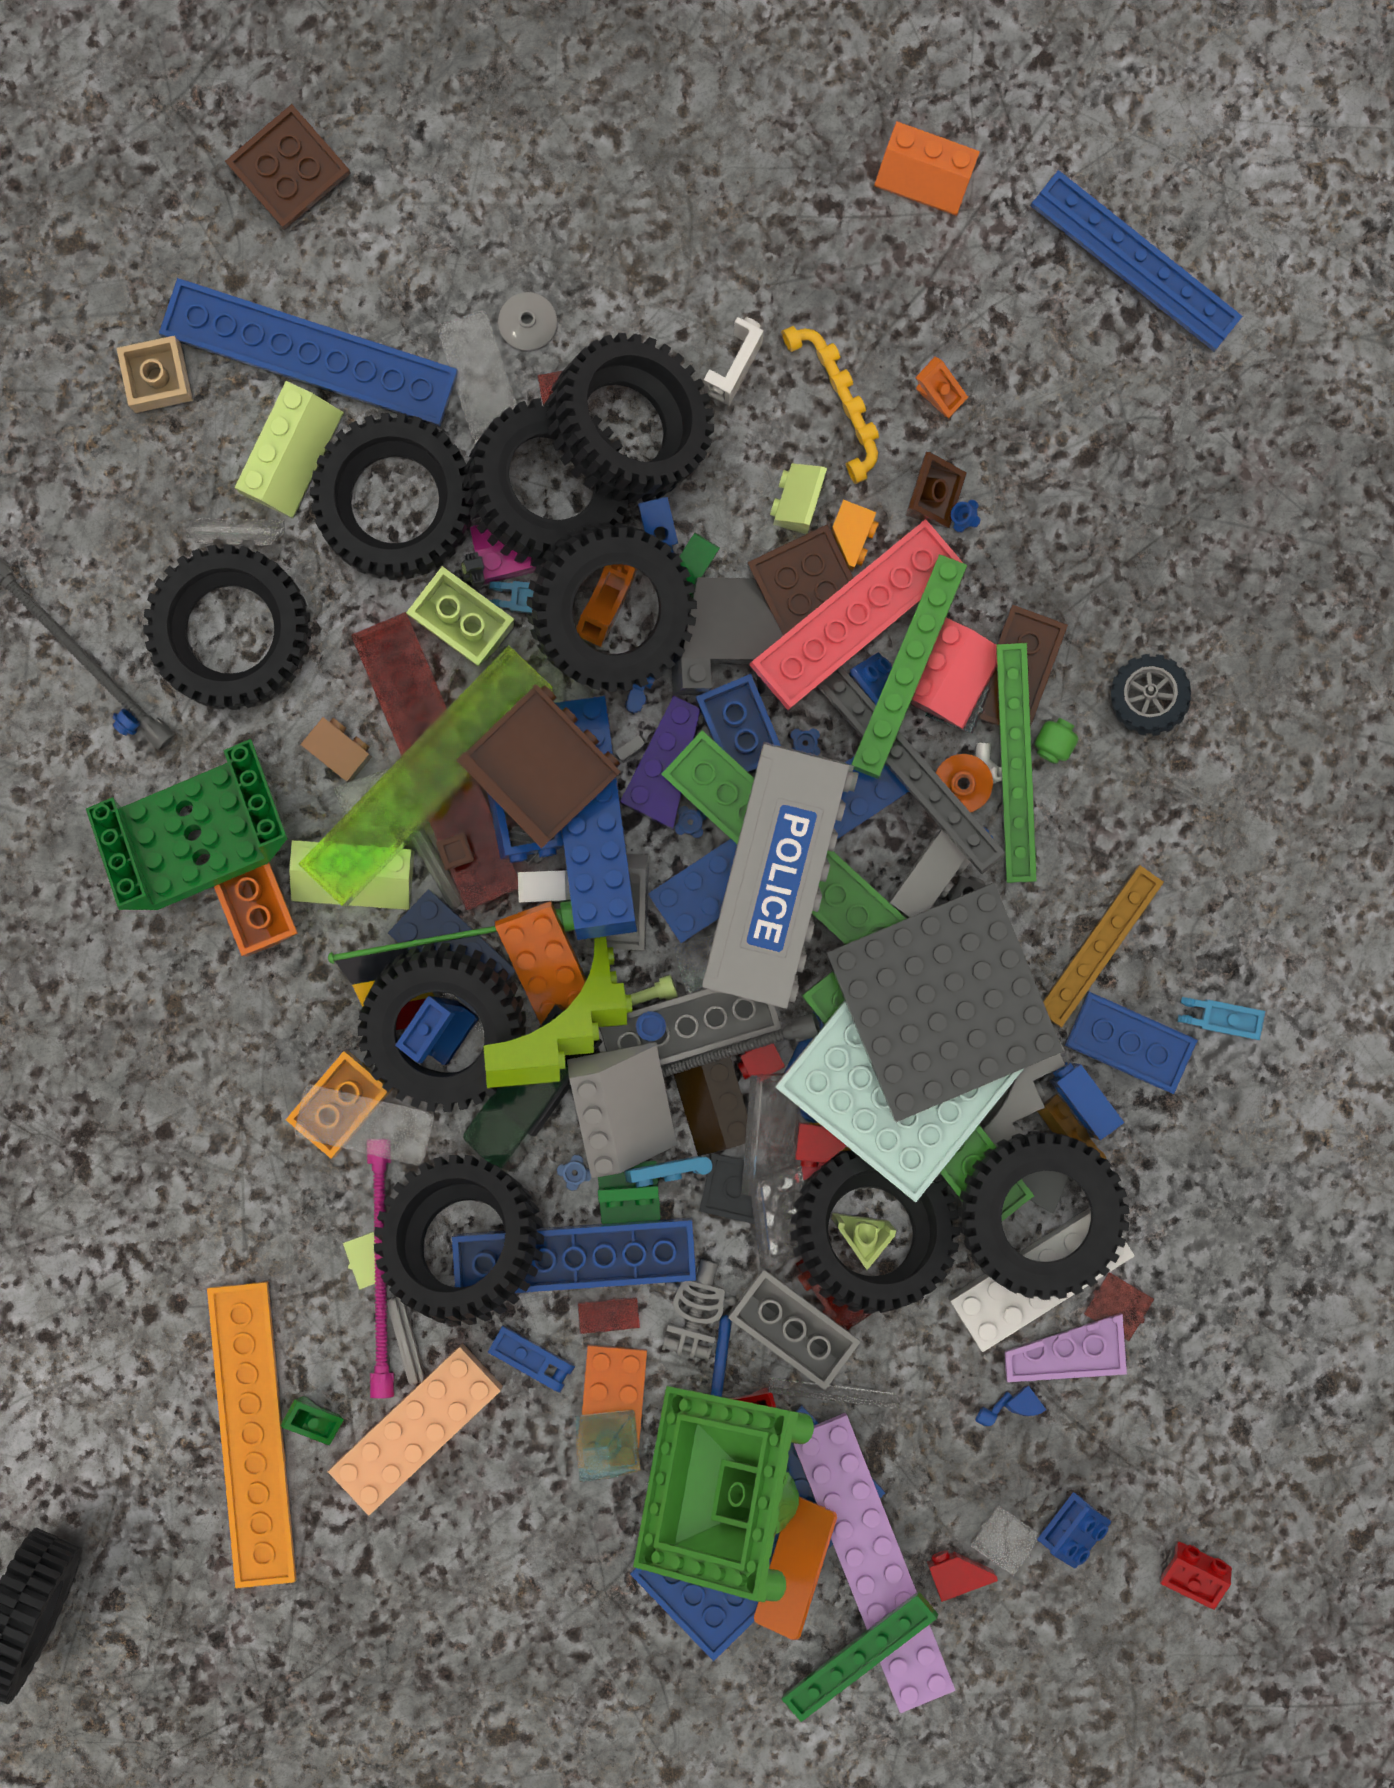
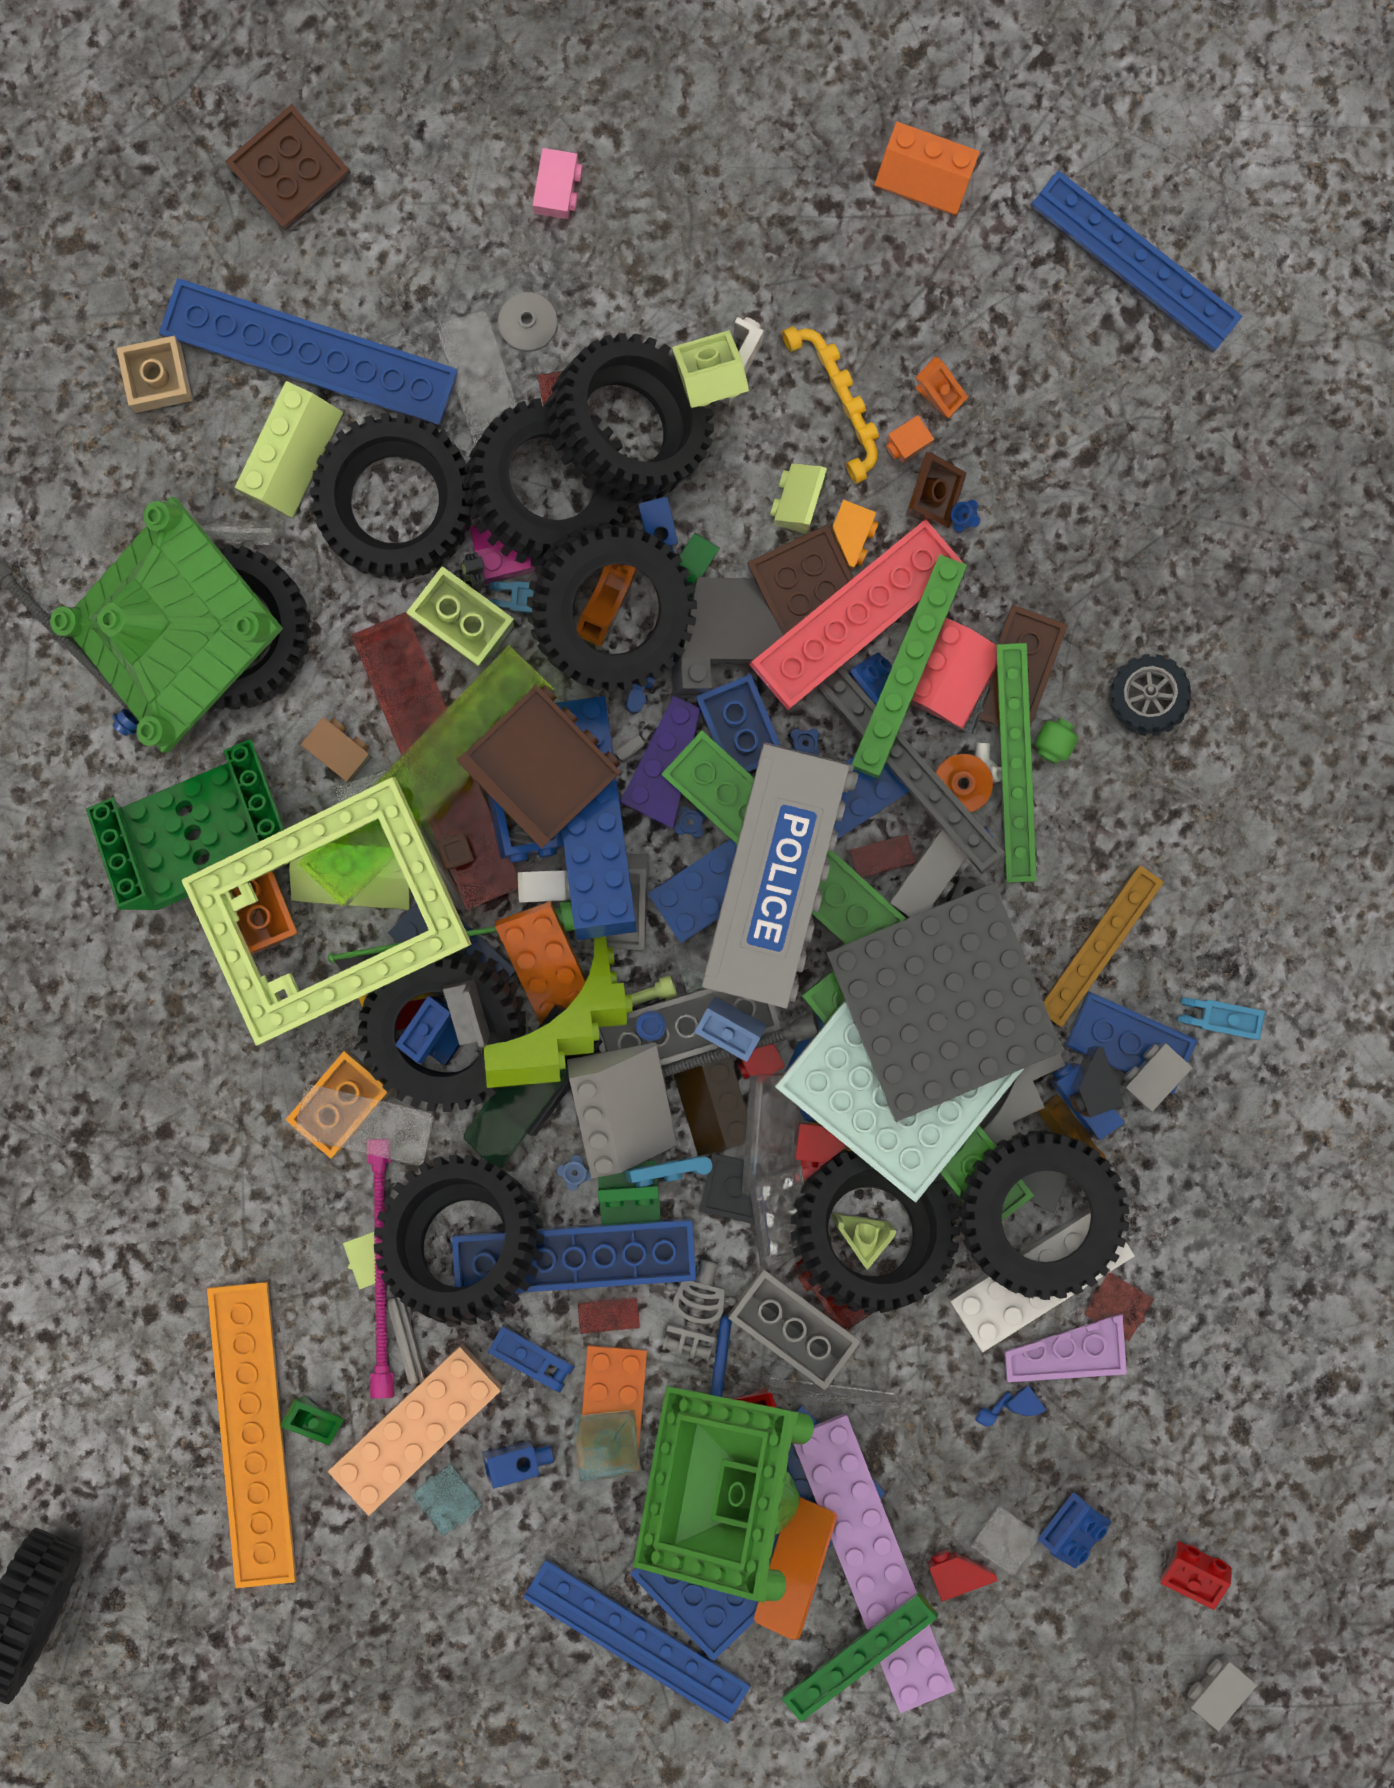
(169, 624): none -> bright green piece
(218, 907): none -> yellowish green plate
(447, 1499): none -> clear light blue piece
(467, 1013): none -> flat silver panel
(501, 1463): none -> blue torso
(556, 183): none -> bright pink brick
(637, 1641): none -> blue plate
(711, 369): none -> yellowish green slope
(730, 1028): none -> medium blue panel
(882, 856): none -> clear red plate
(909, 440): none -> orange brick
(1095, 1085): none -> black slope
(1155, 1076): none -> light grey brick
(1220, 1692): none -> light grey brick

